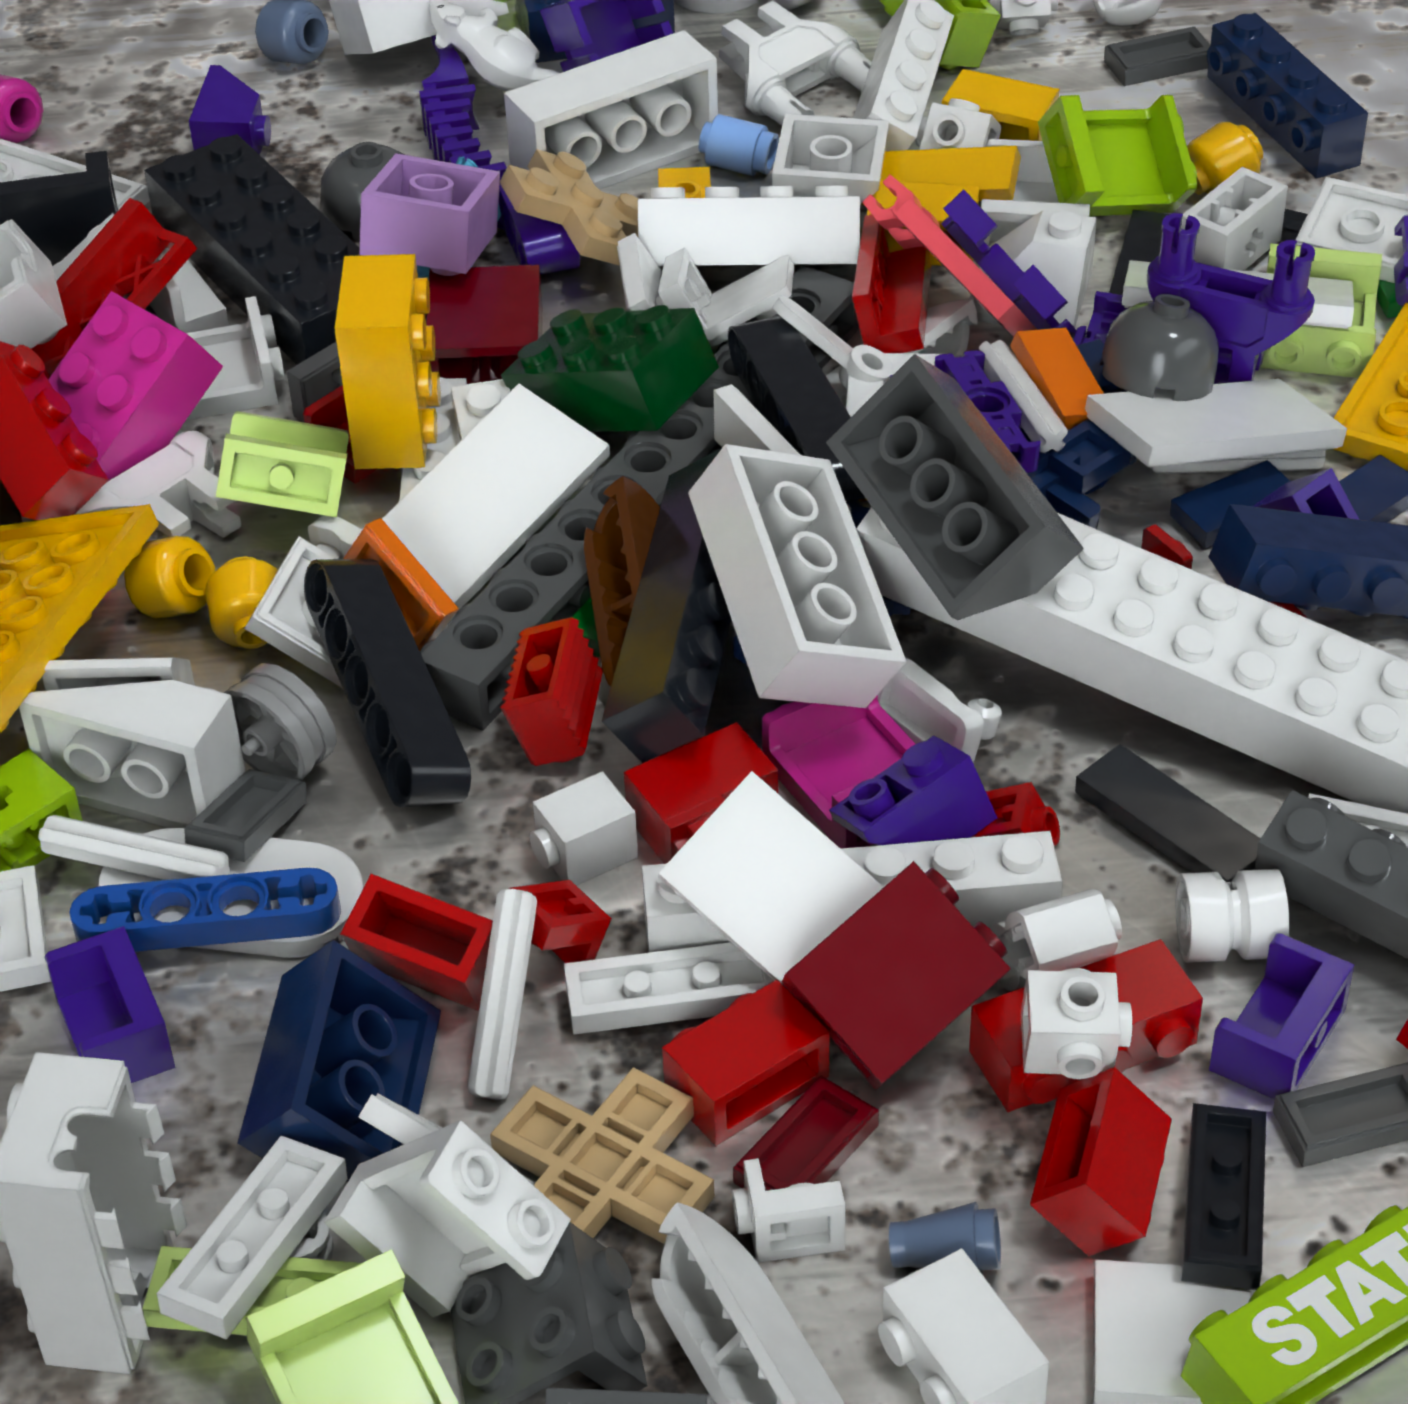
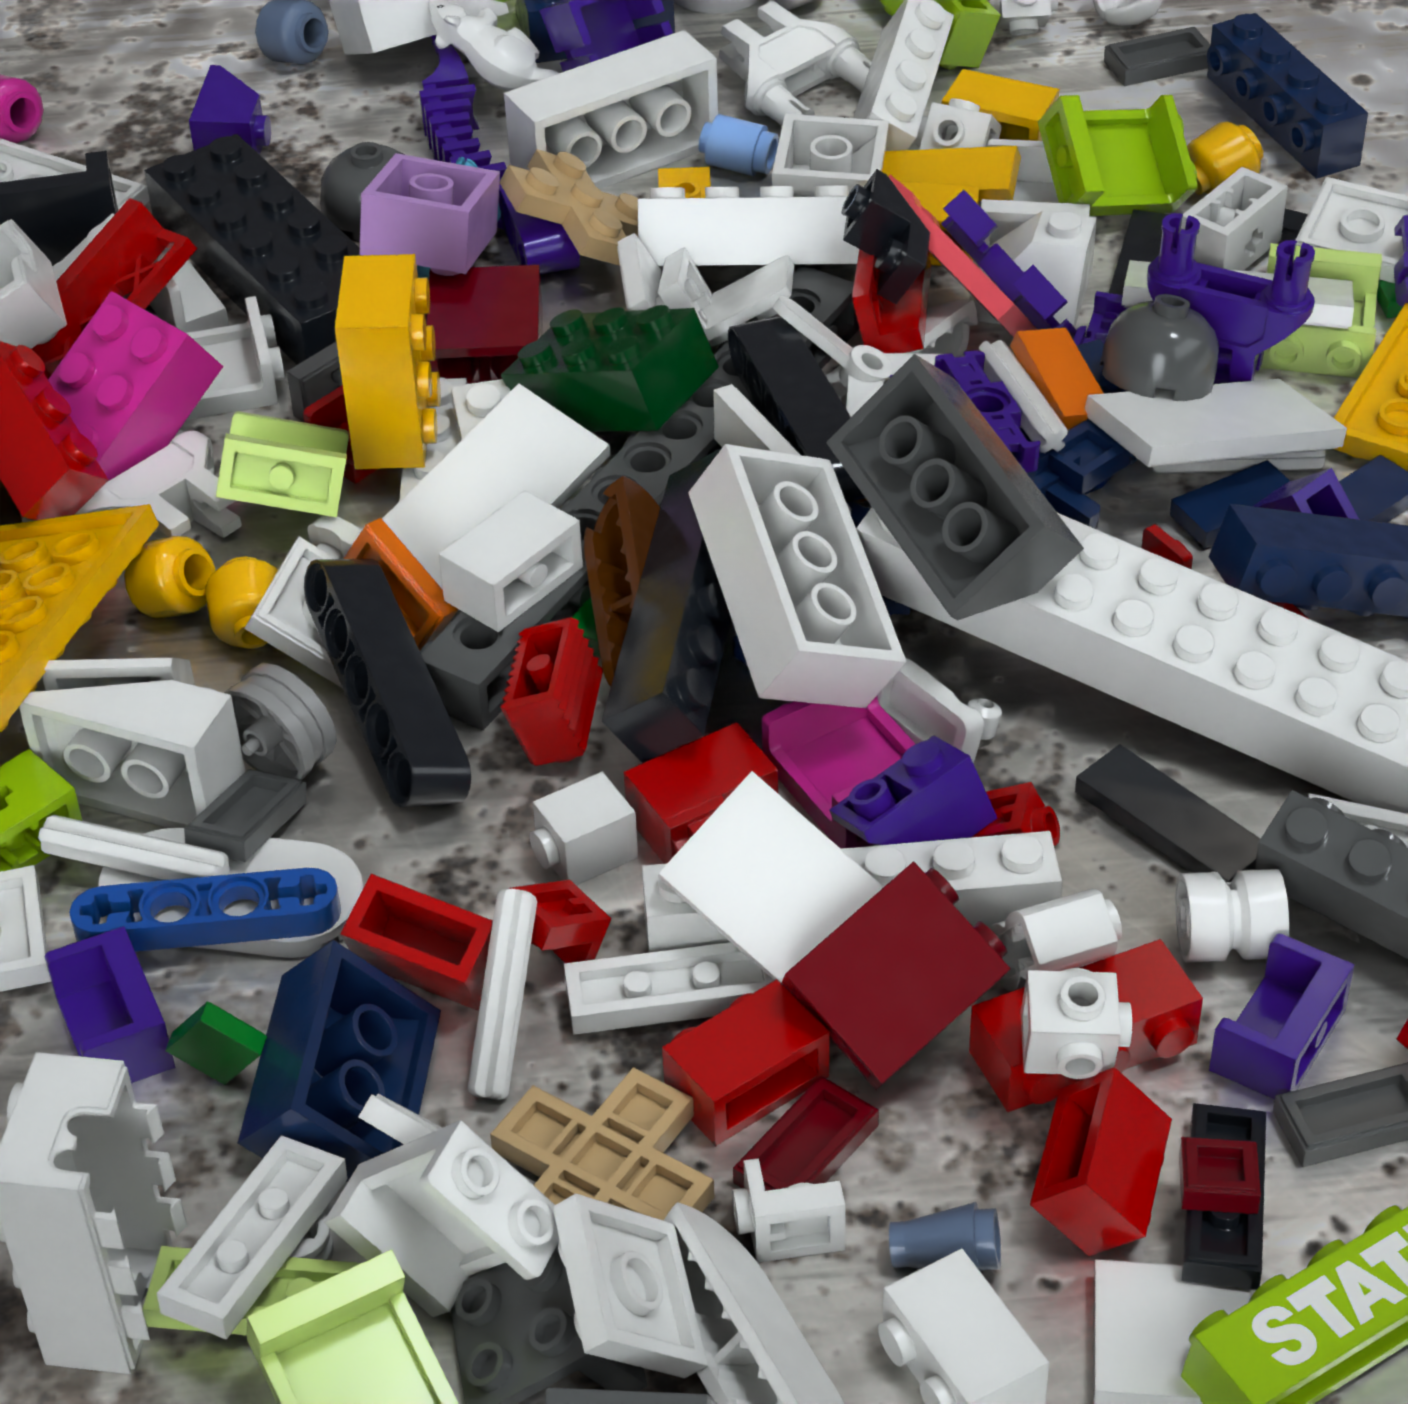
(216, 1043): none -> green tile
(511, 560): none -> white brick
(628, 1287): none -> white plate
(886, 227): none -> black slope
(1219, 1175): none -> dark red tile

